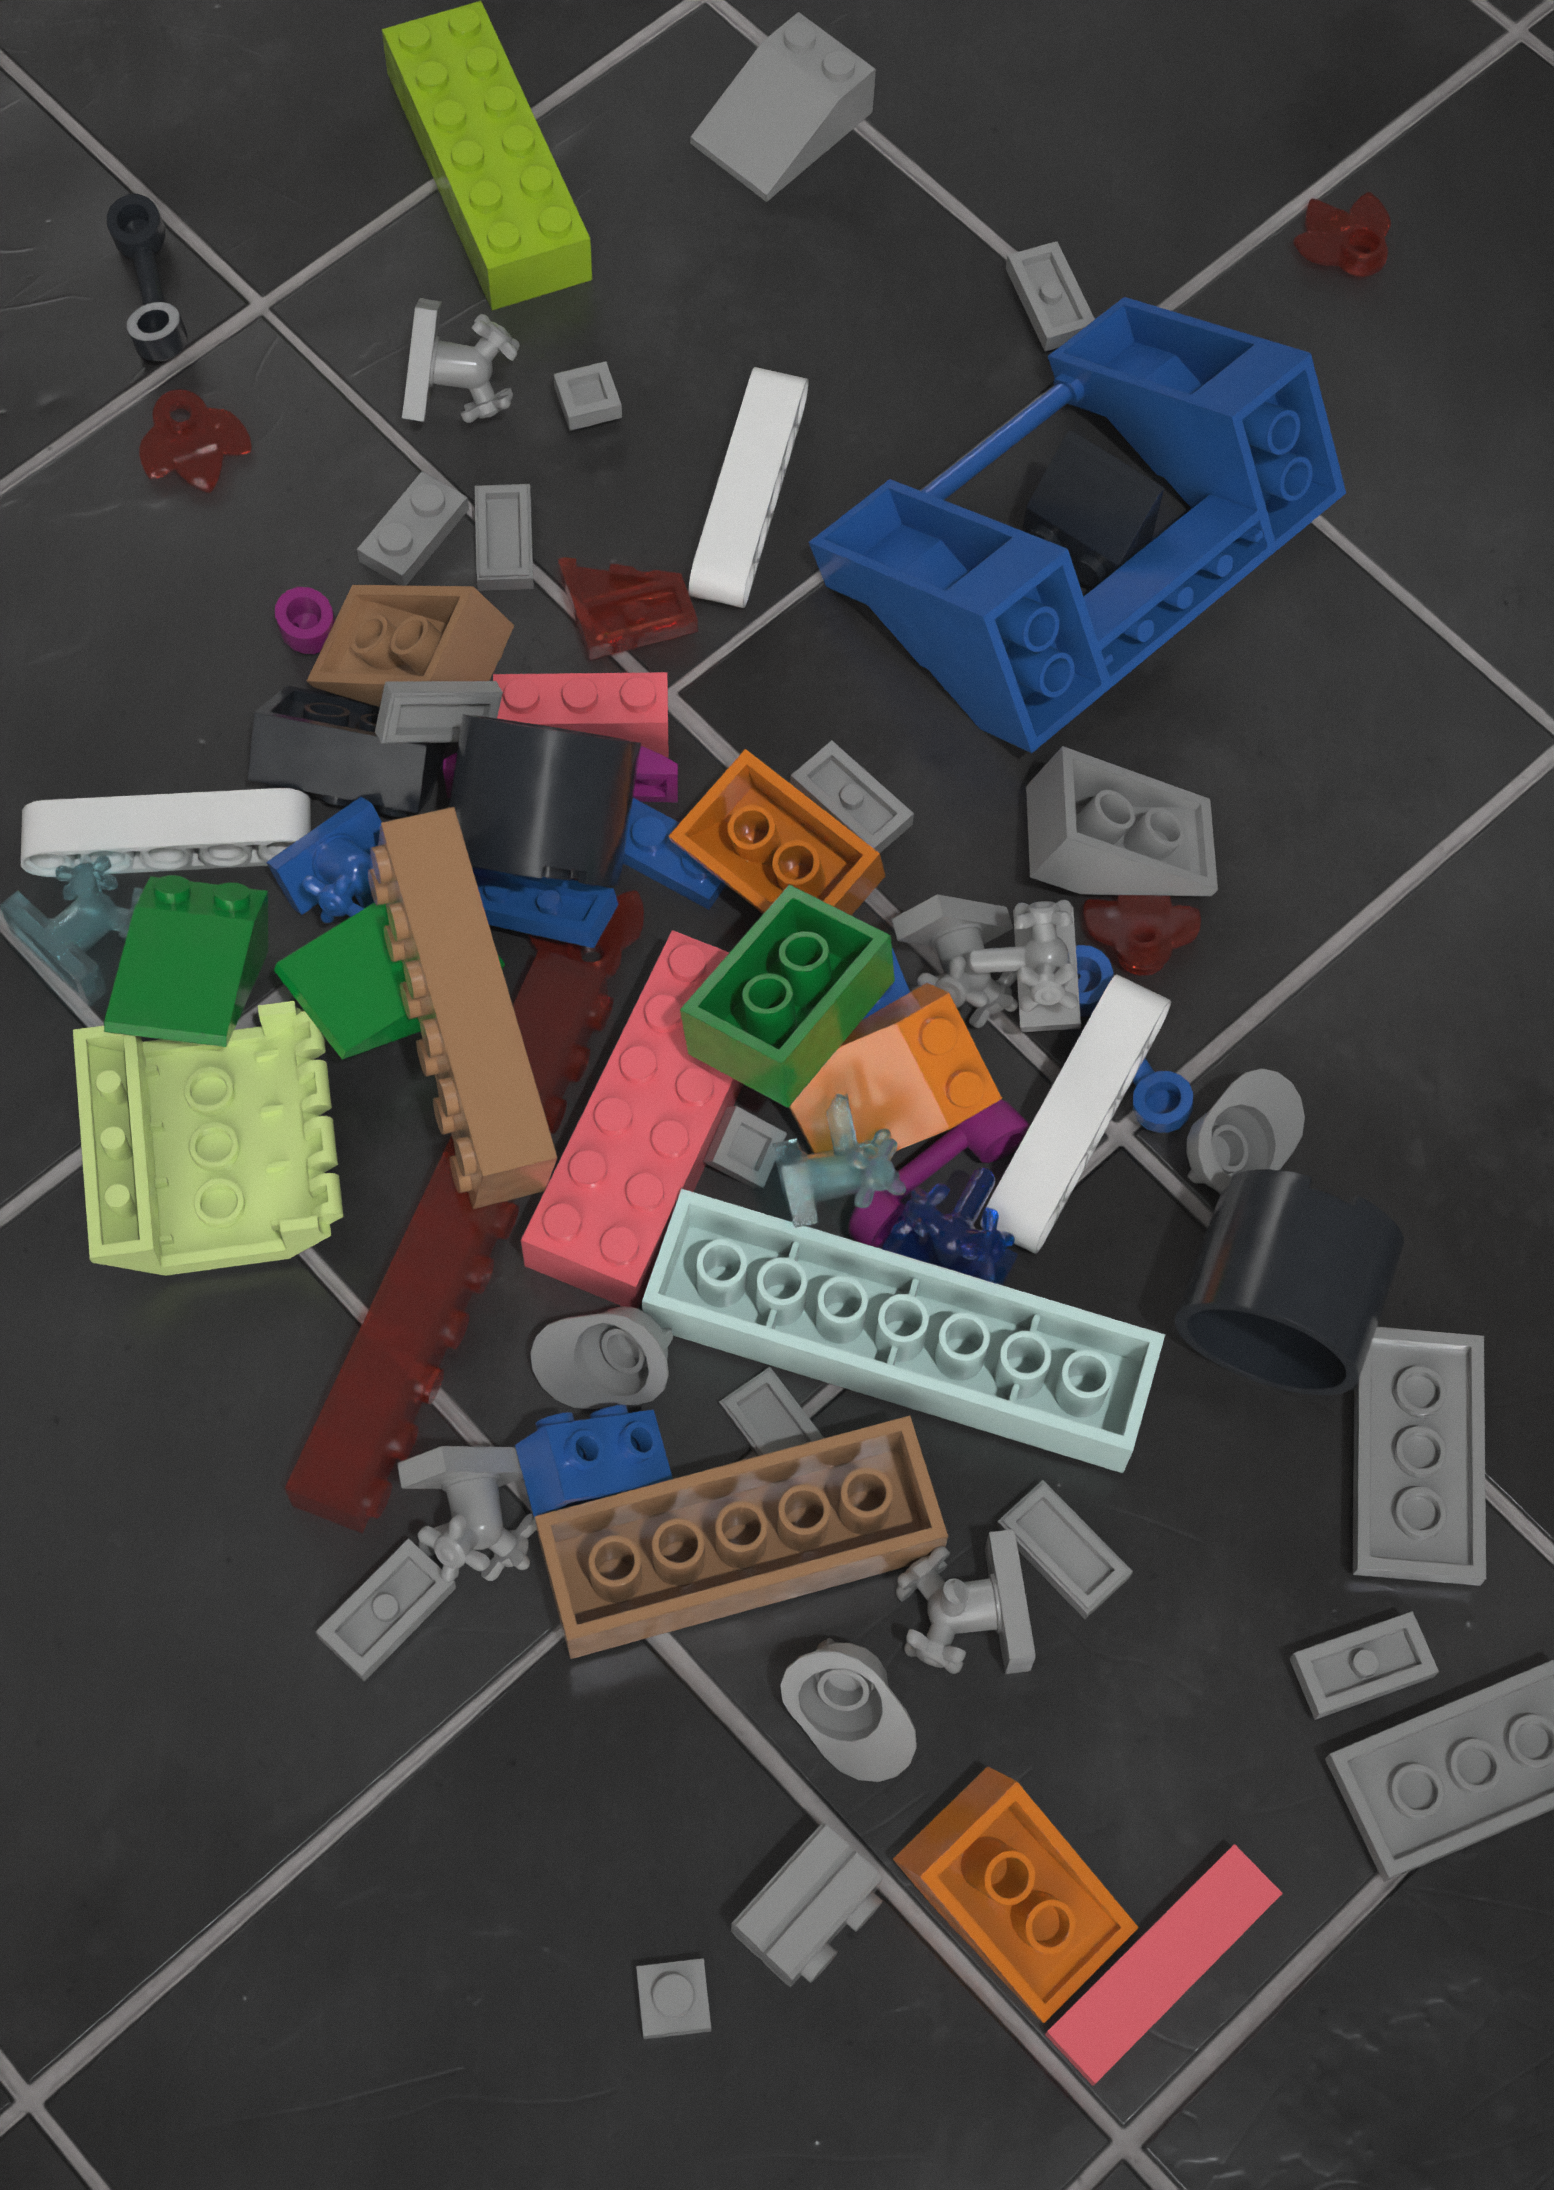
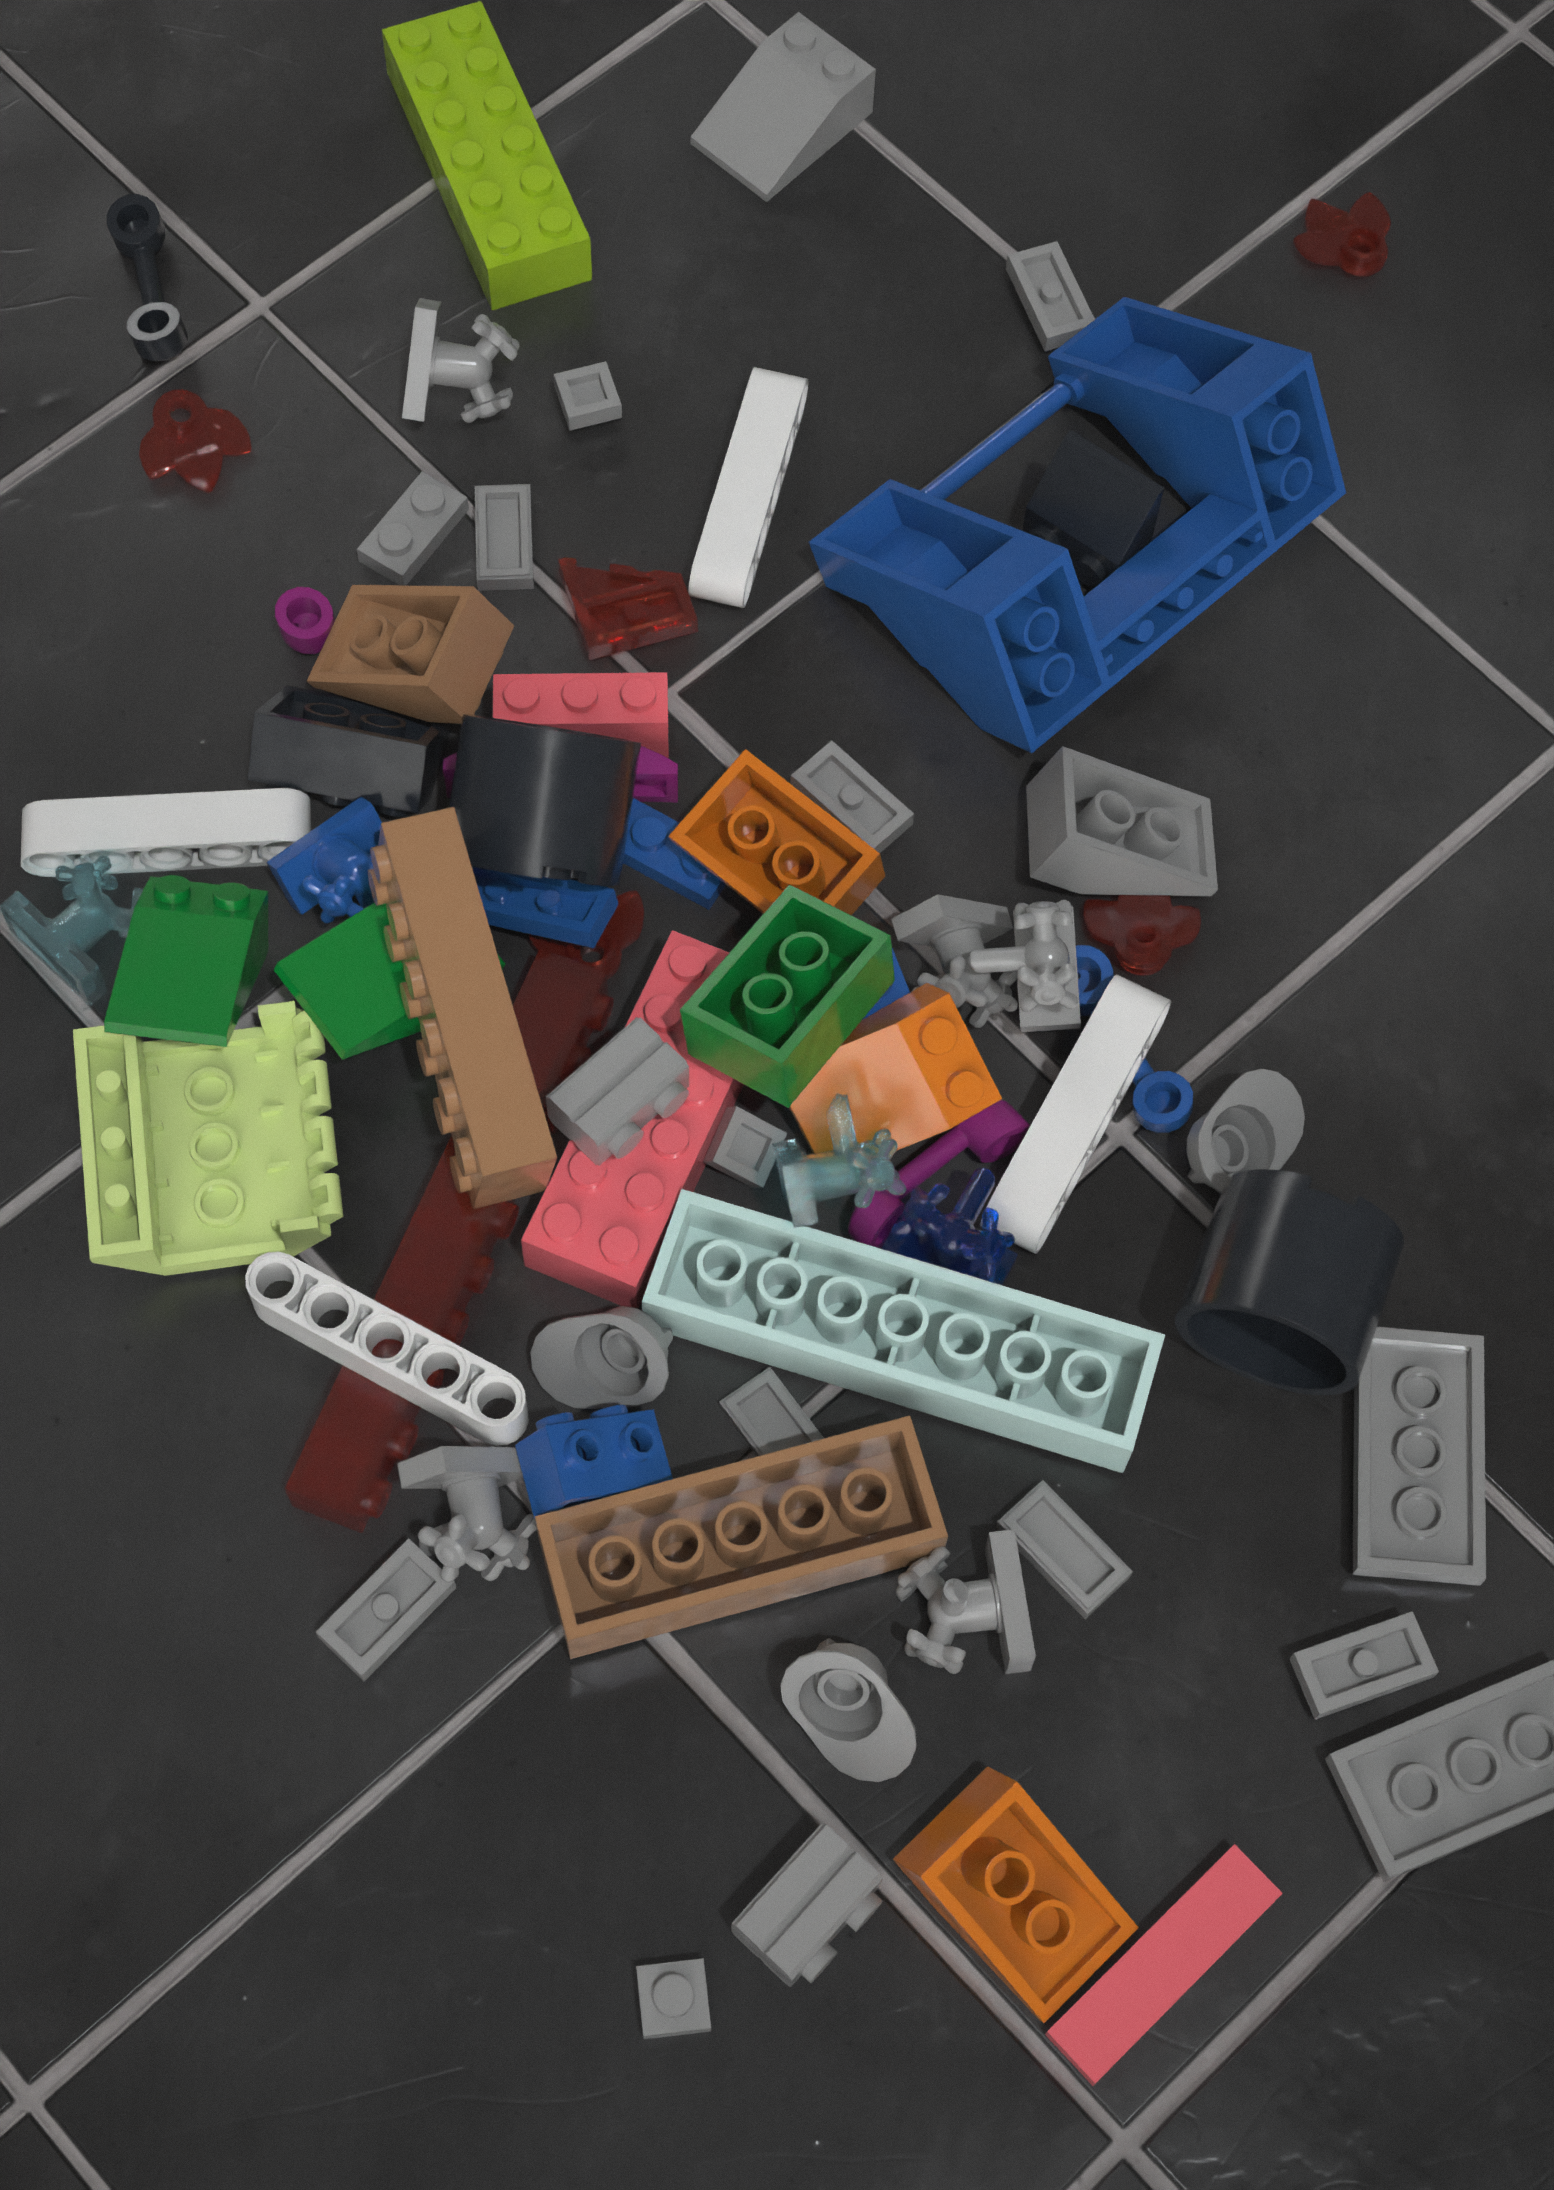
(371, 1323): none -> white beam
(433, 709): light grey tile -> none
(619, 1093): none -> light grey brick

